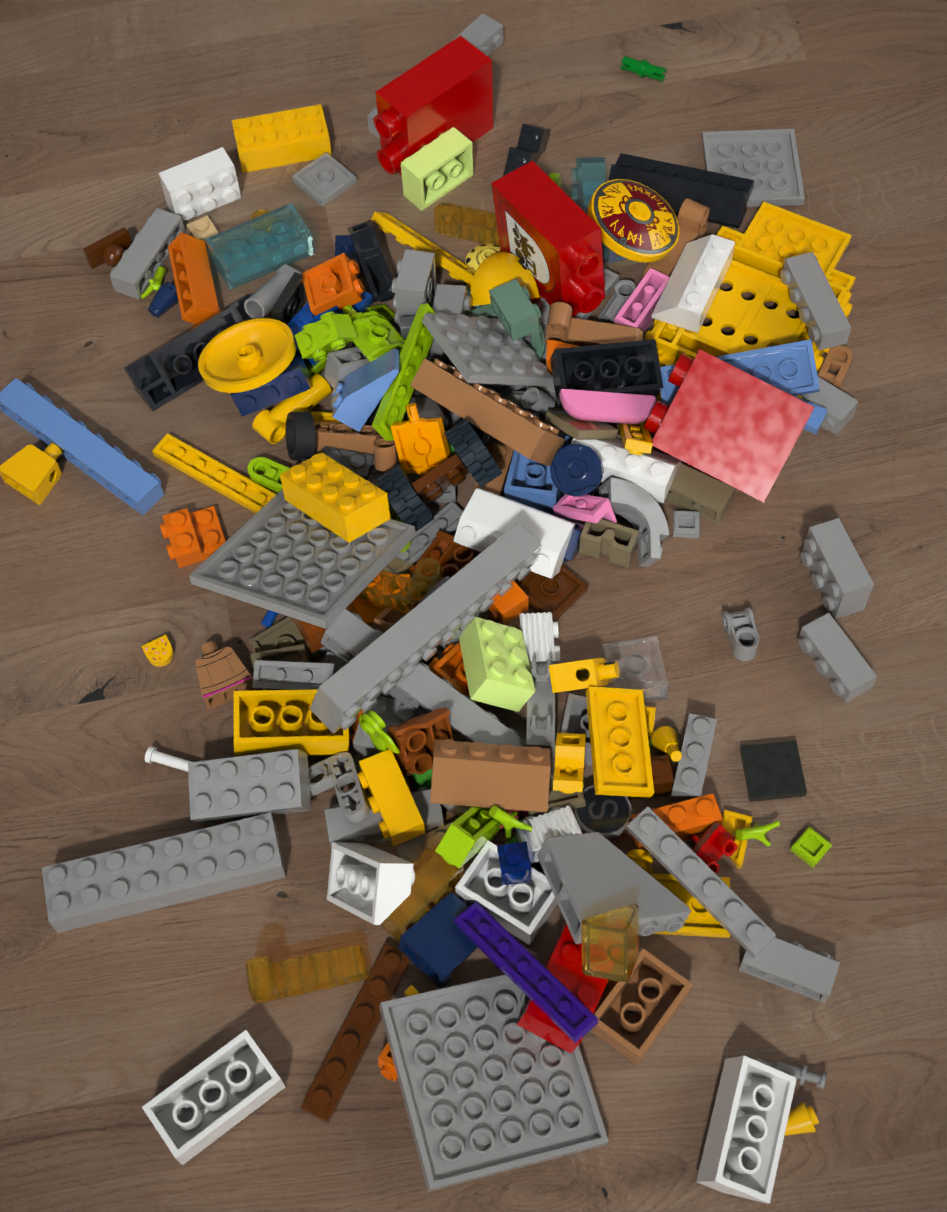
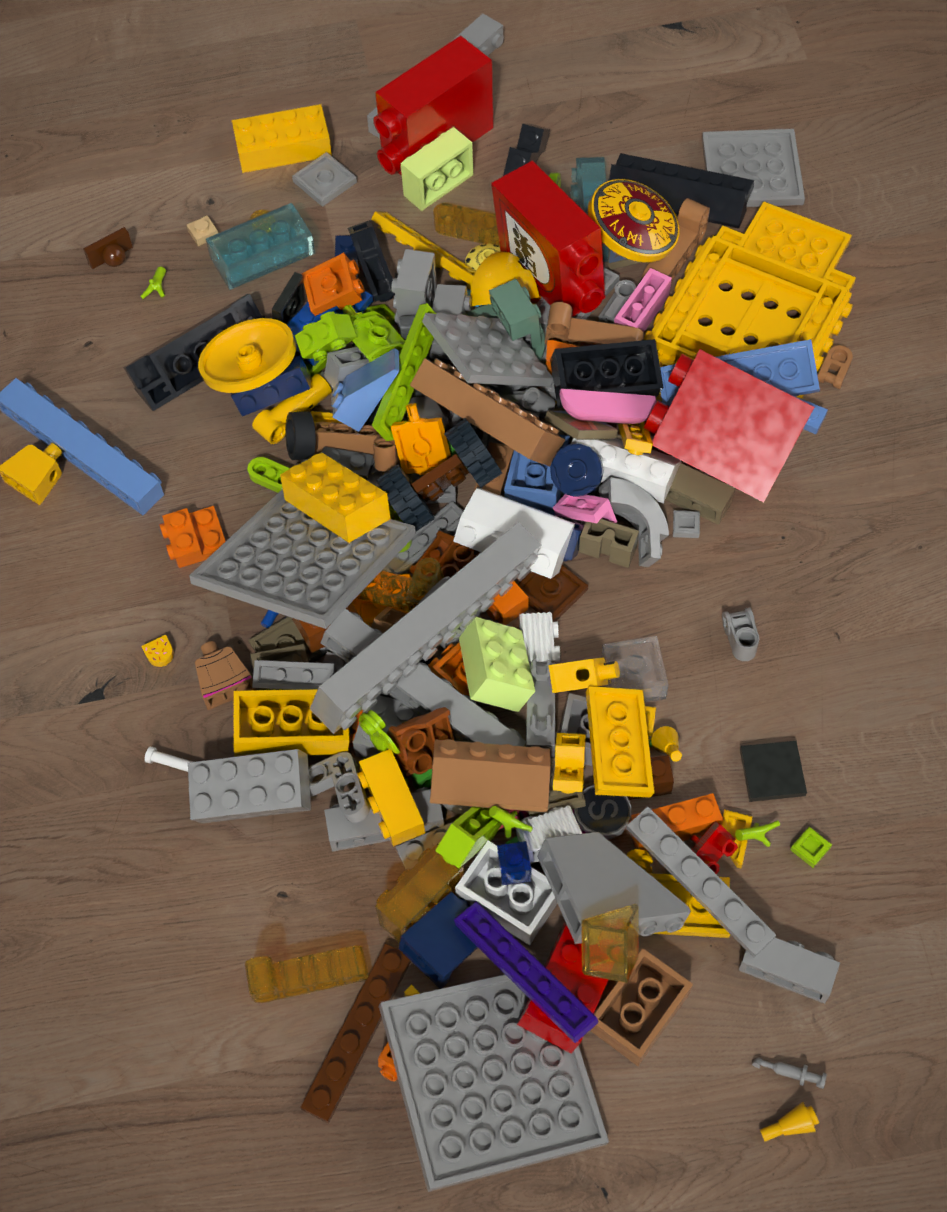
(146, 253): light grey brick -> none
(162, 872): light grey brick -> none
(163, 300): dark blue cone -> none
(192, 278): orange brick -> none
(200, 184): white brick -> none
(212, 473): yellow tile -> none
(213, 1097): white brick -> none
(263, 300): light grey piece -> none
(368, 880): white slope -> none
(643, 68): green pin -> none
(694, 759): light grey brick -> none
(695, 282): white slope -> none
(747, 1129): white slope -> none
(815, 301): light grey brick -> none
(836, 569): light grey brick -> none
(836, 658): light grey brick -> none
(839, 405): light grey brick -> none

